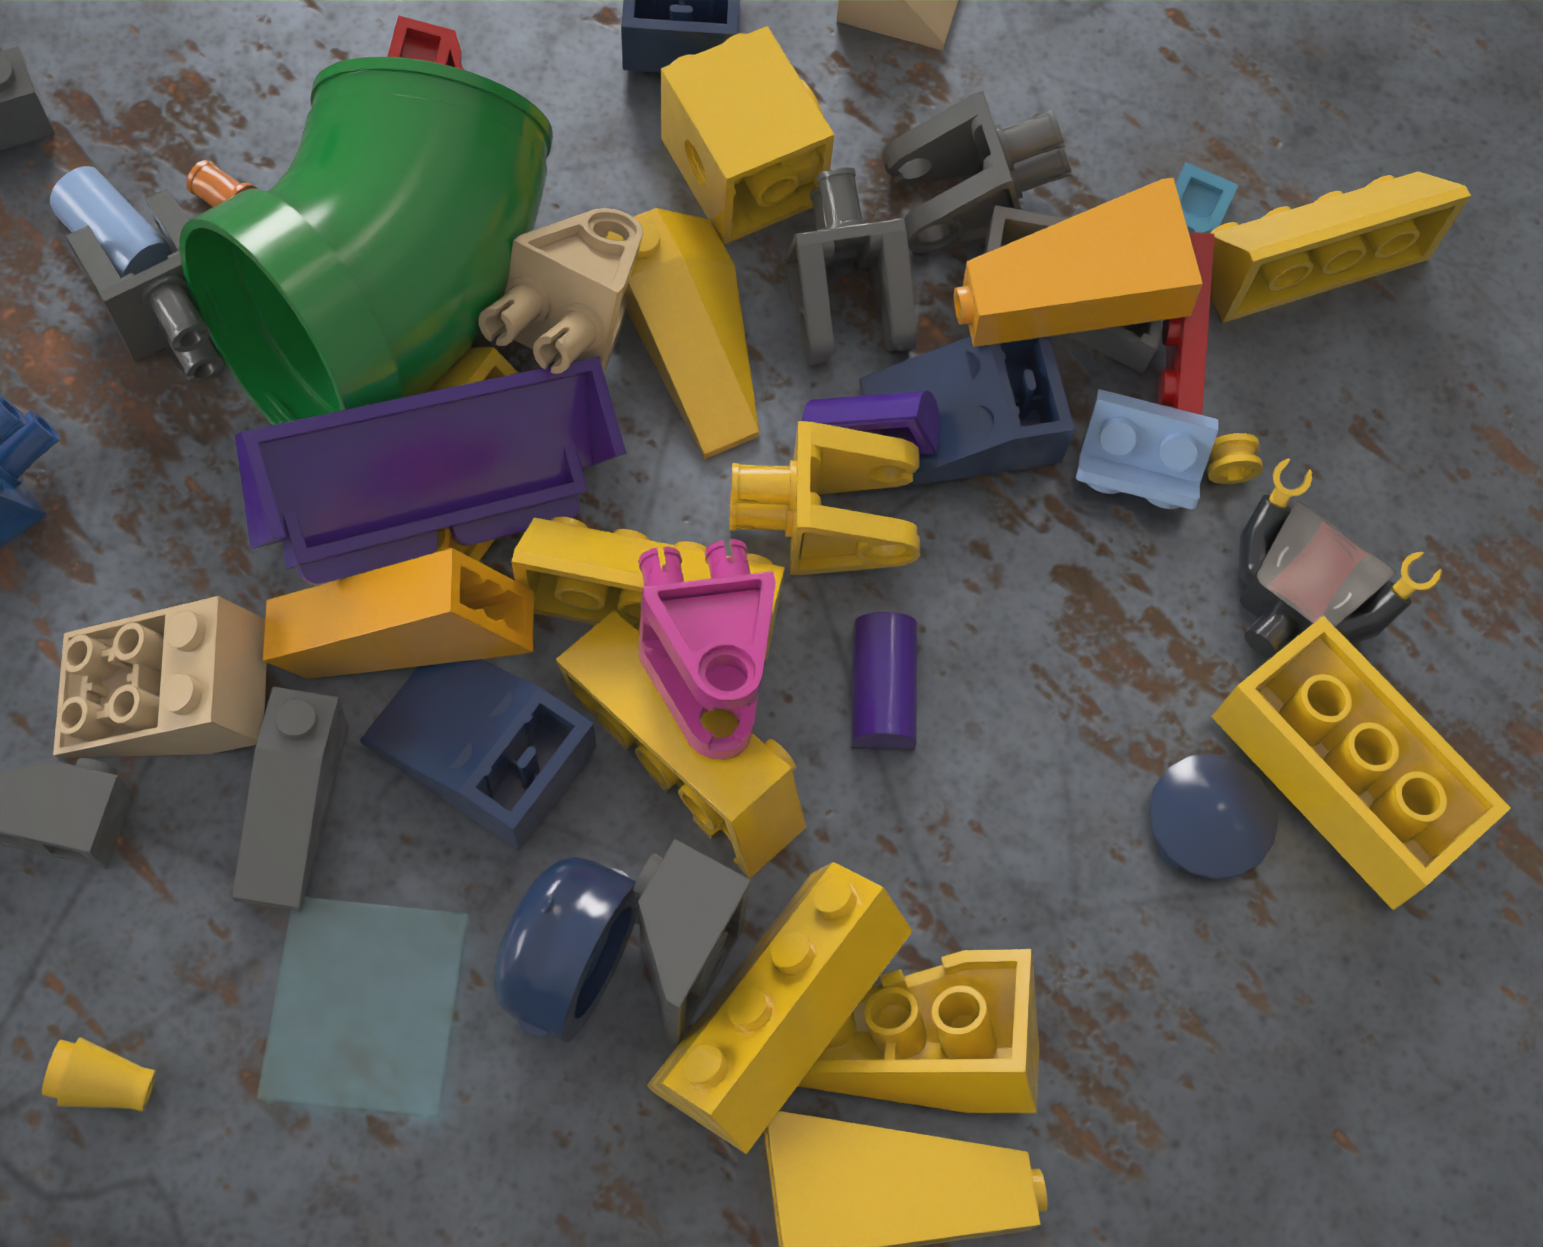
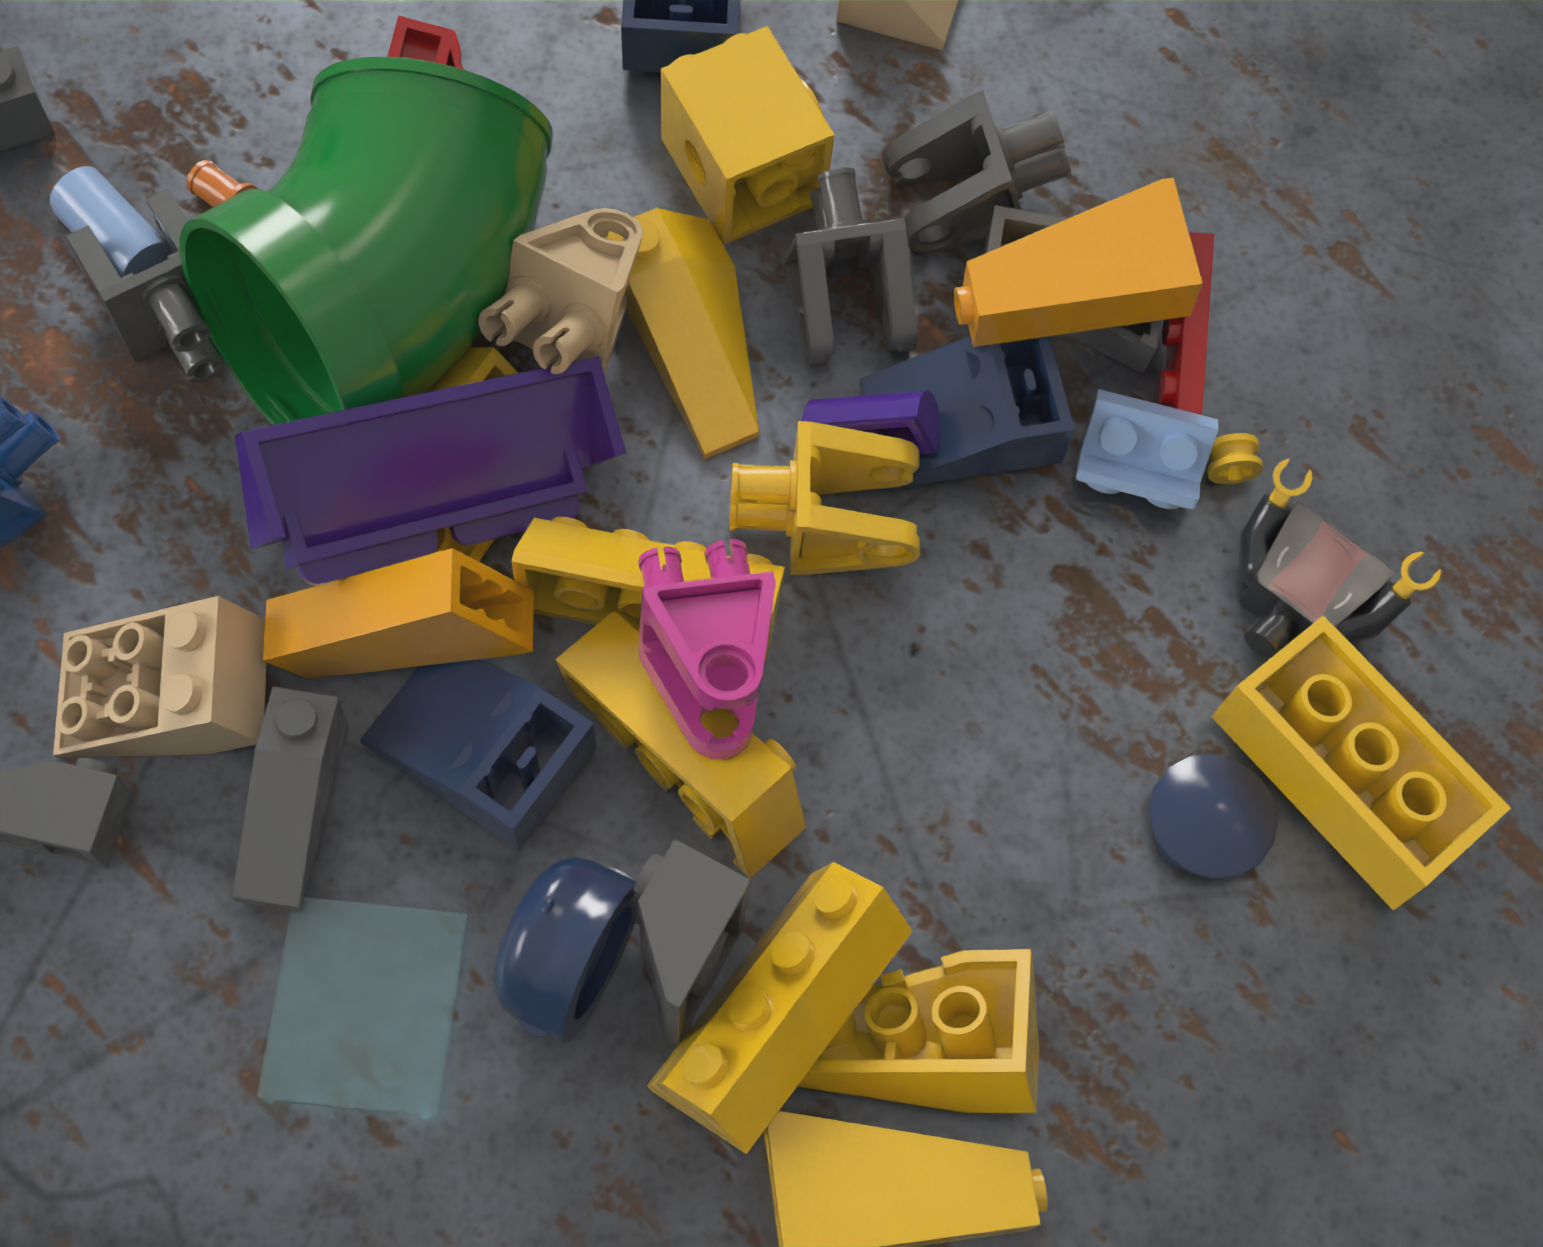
(96, 1078): yellow cone -> none
(884, 681): dark purple brick -> none
(1203, 198): dark azure slope -> none
(1331, 242): yellow slope -> none

